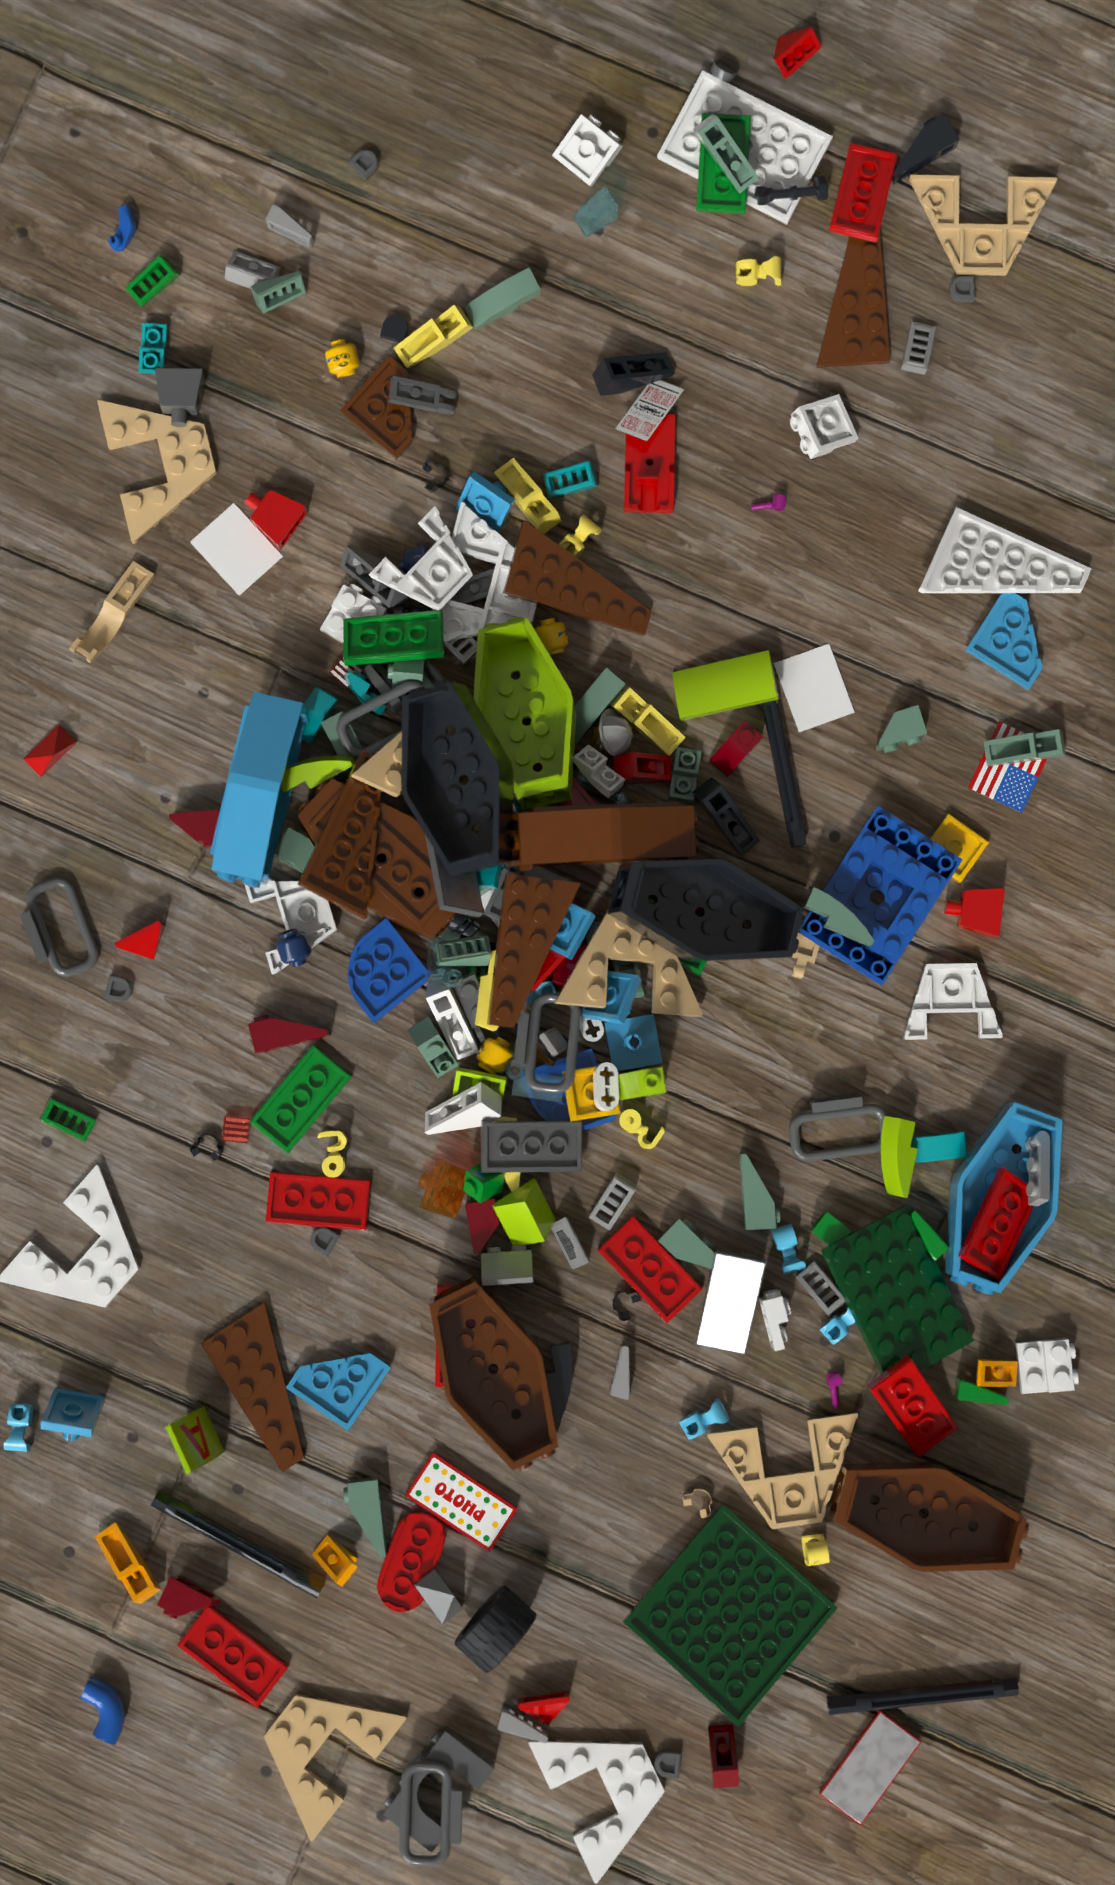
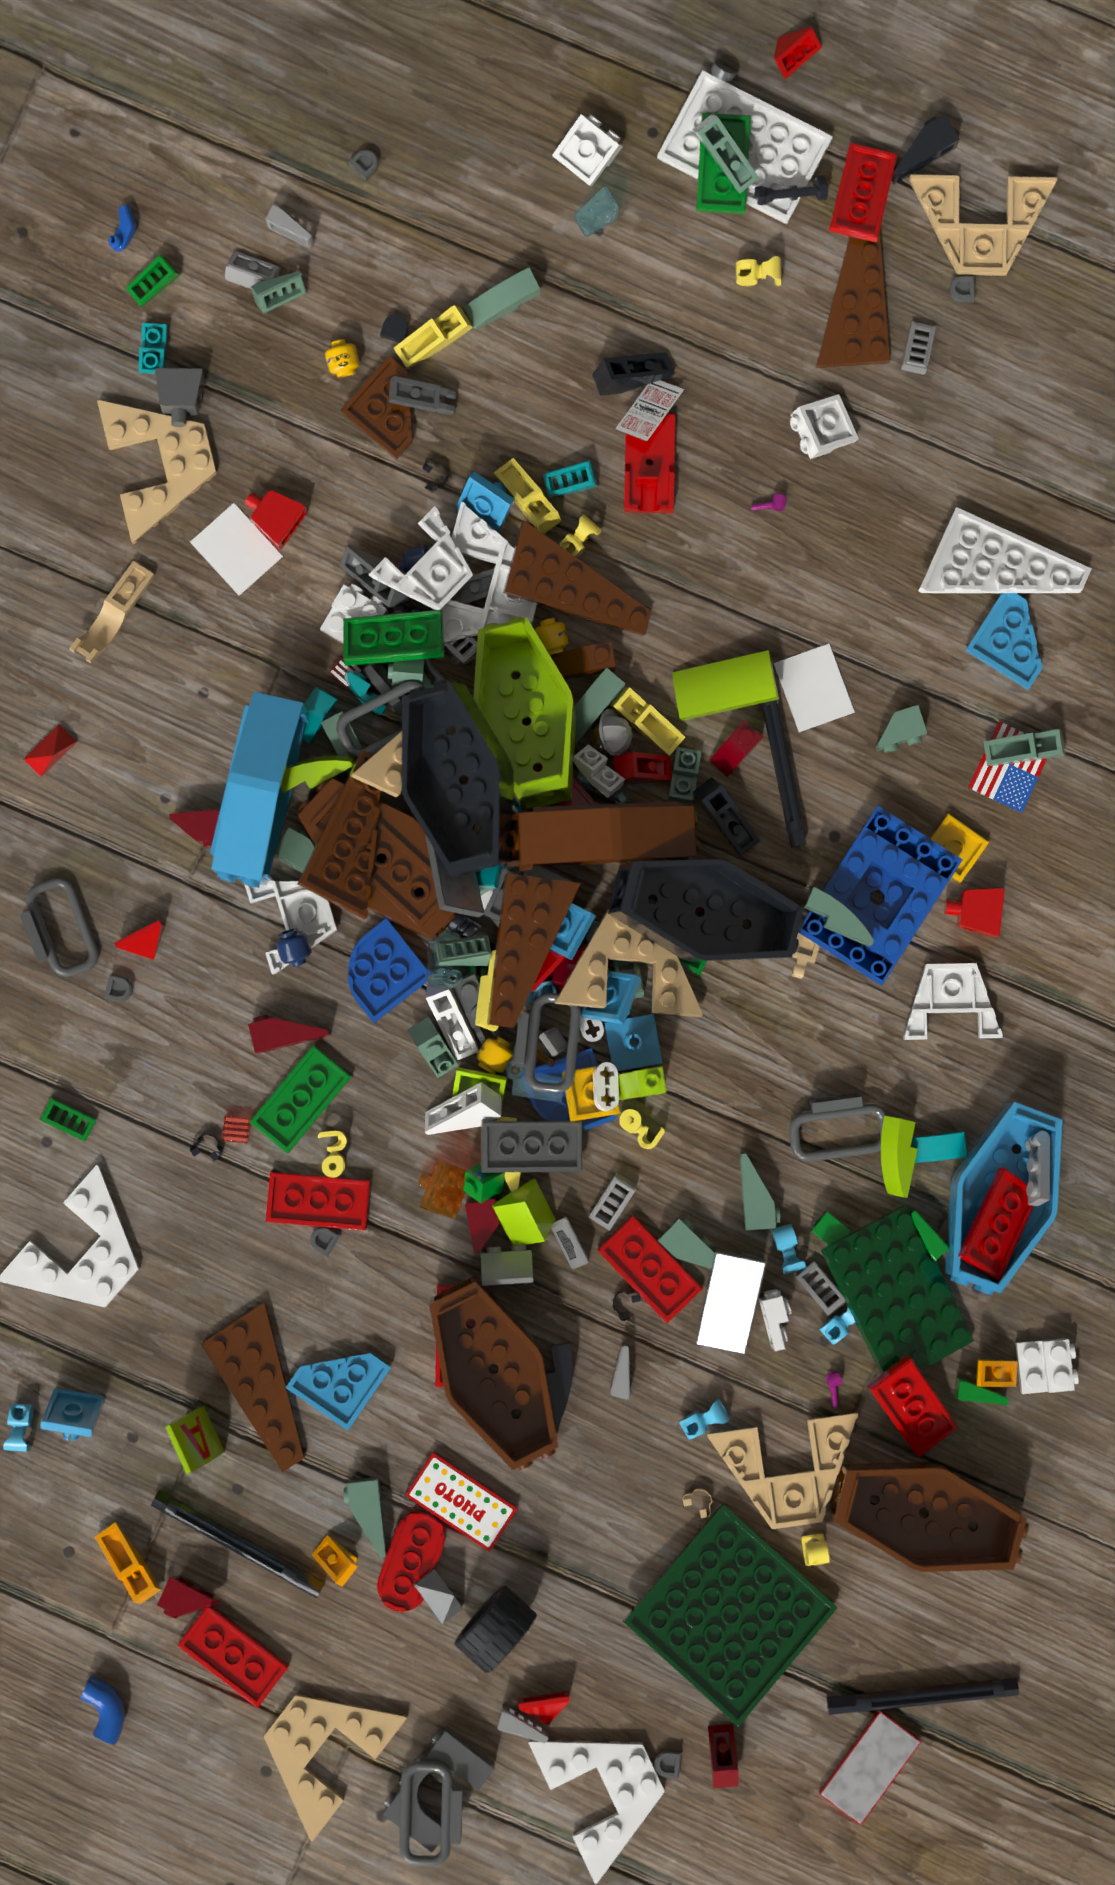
(585, 660): none -> reddish brown slope

